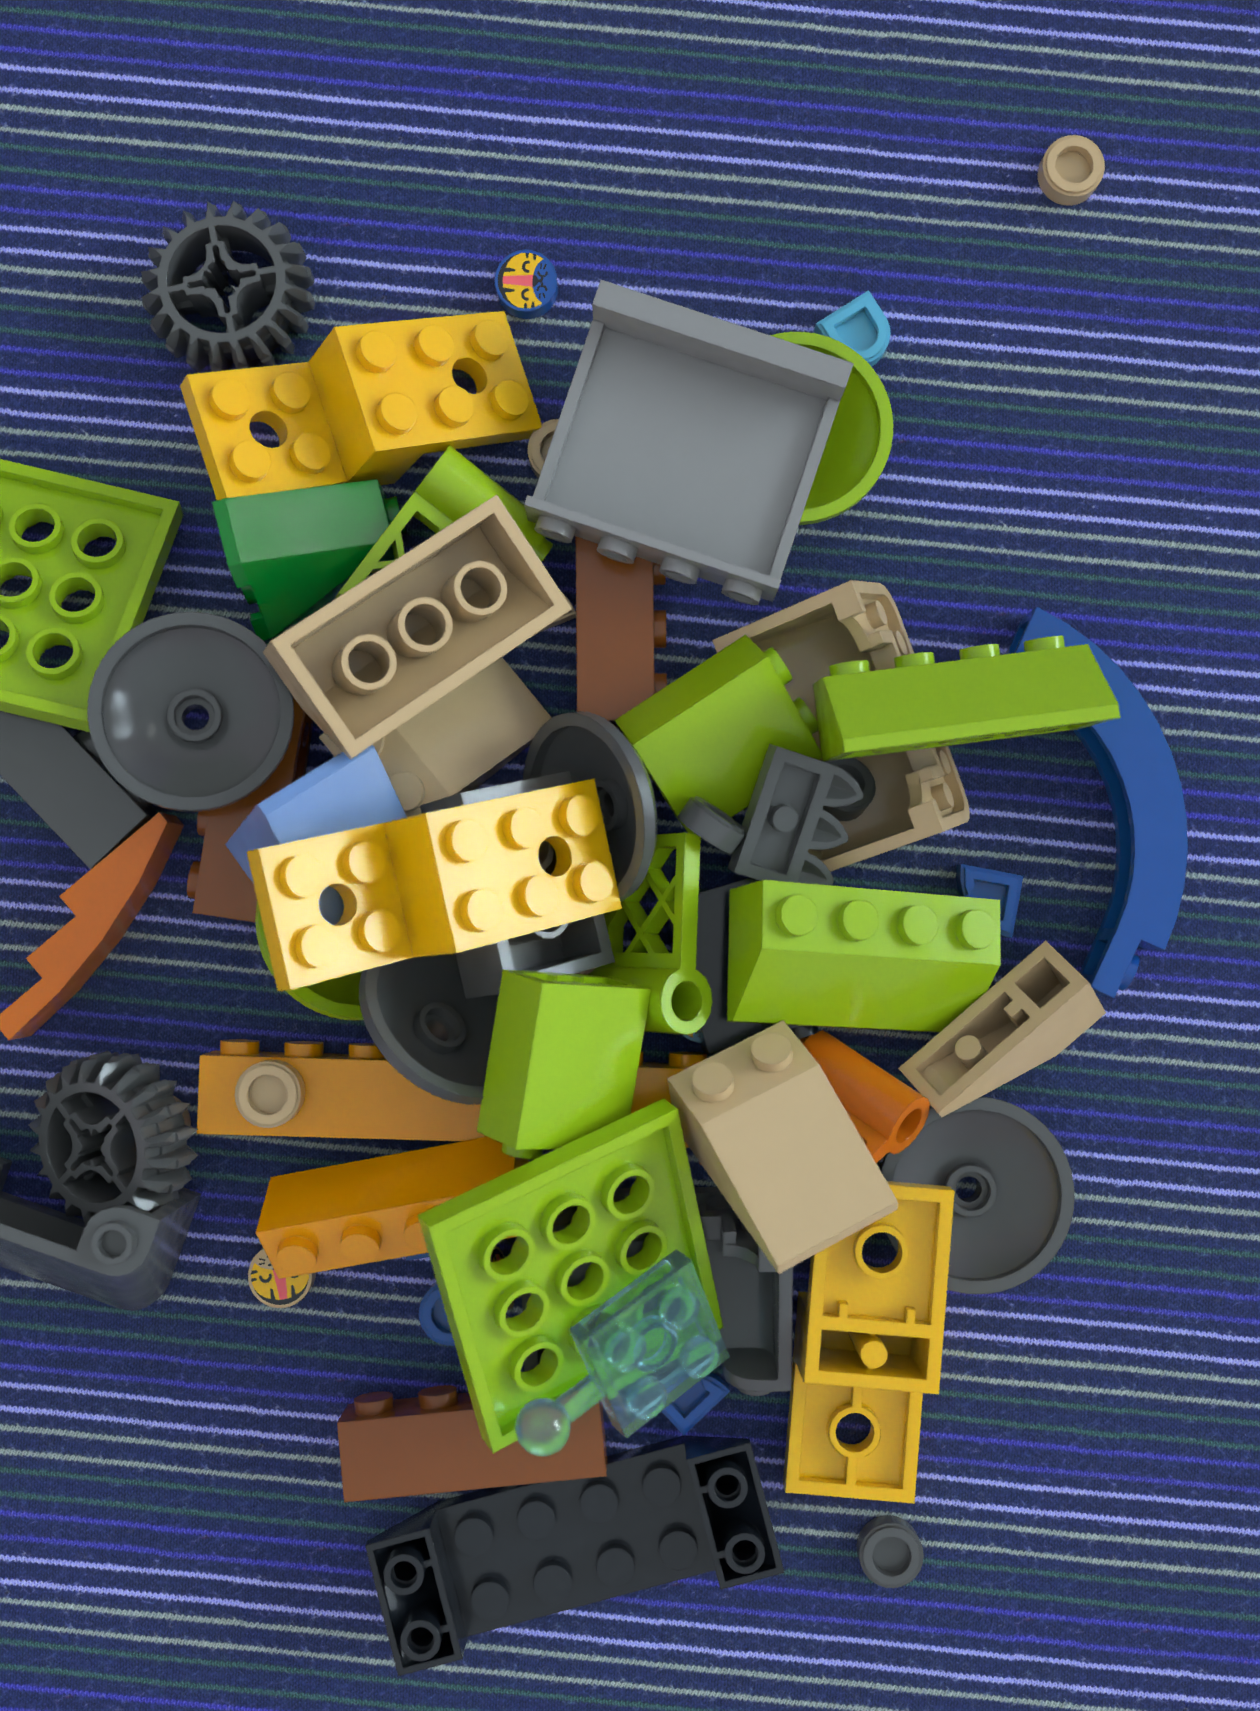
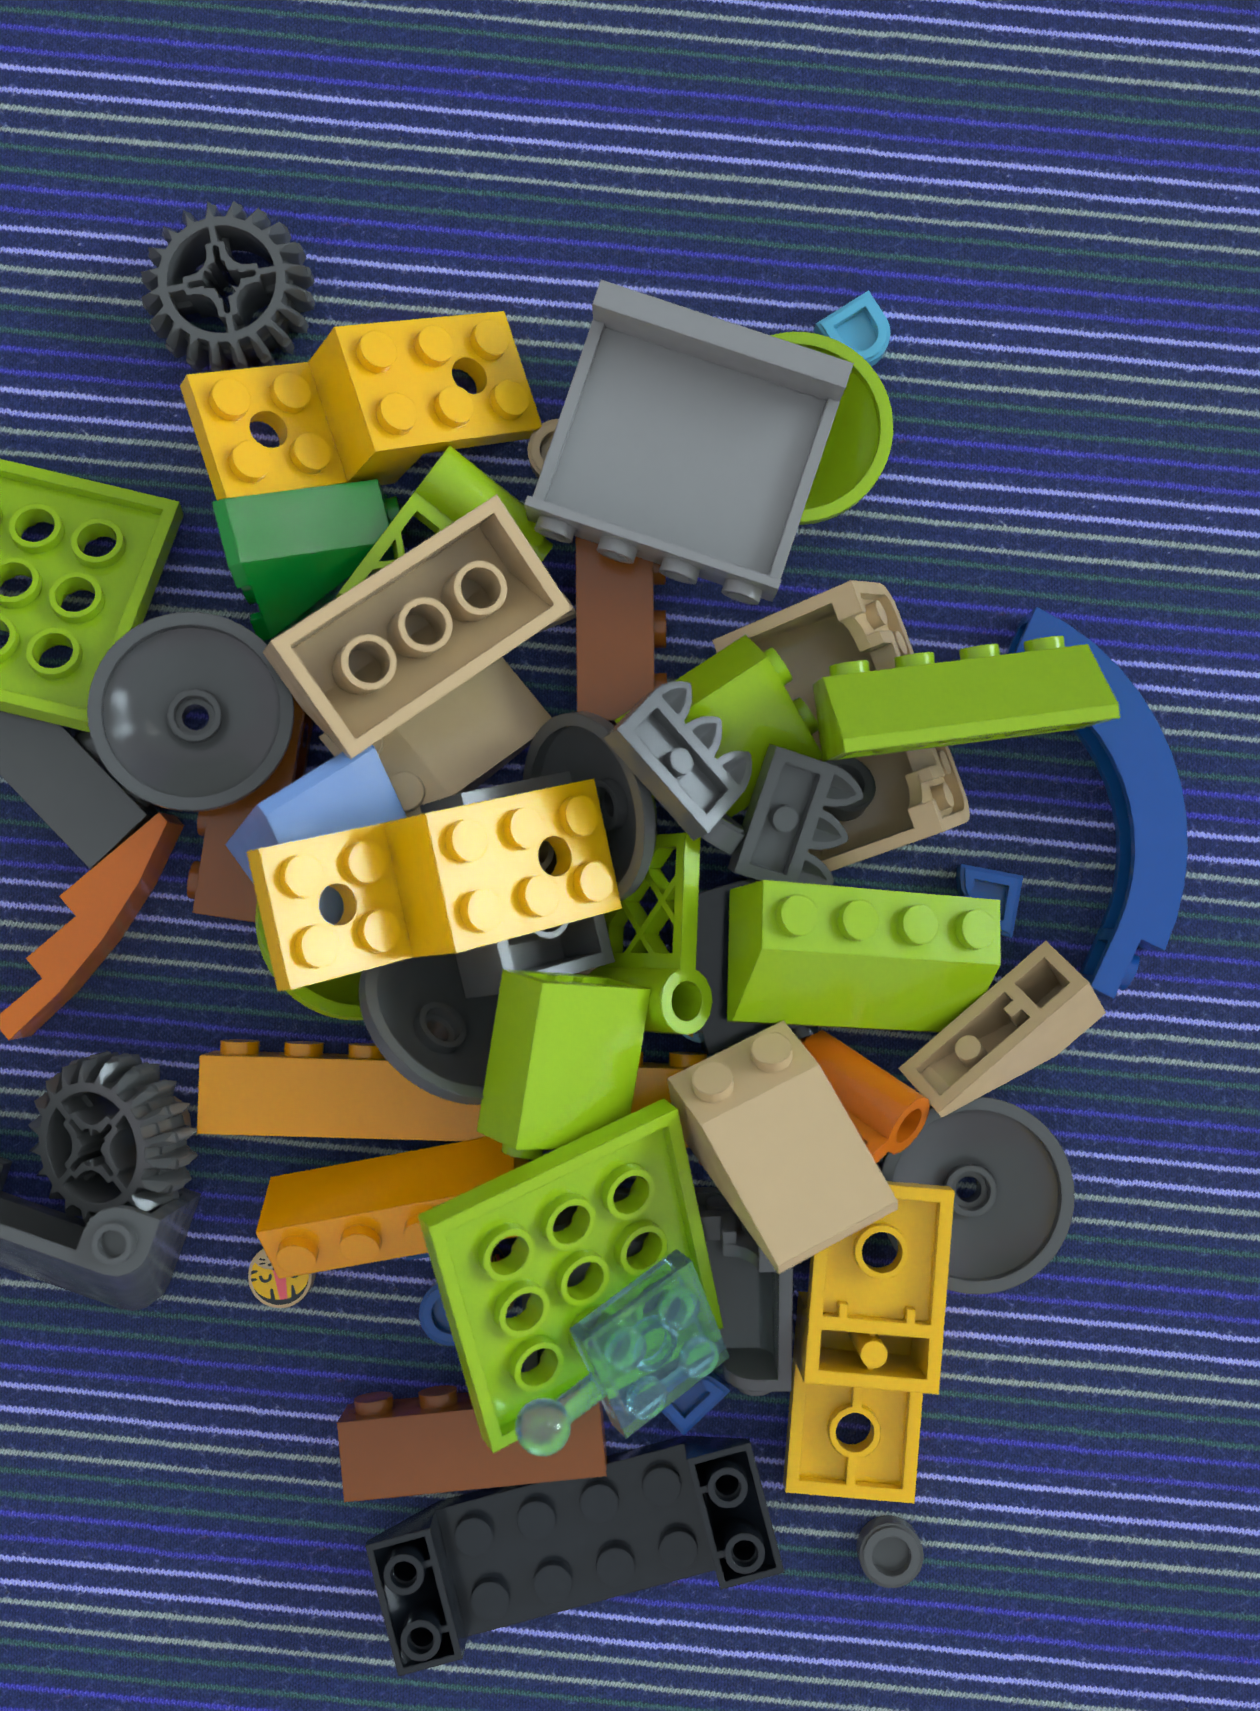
(269, 1093): tan tile -> none
(526, 284): tile -> none
(679, 758): none -> dark grey plate
(1071, 170): tan tile -> none

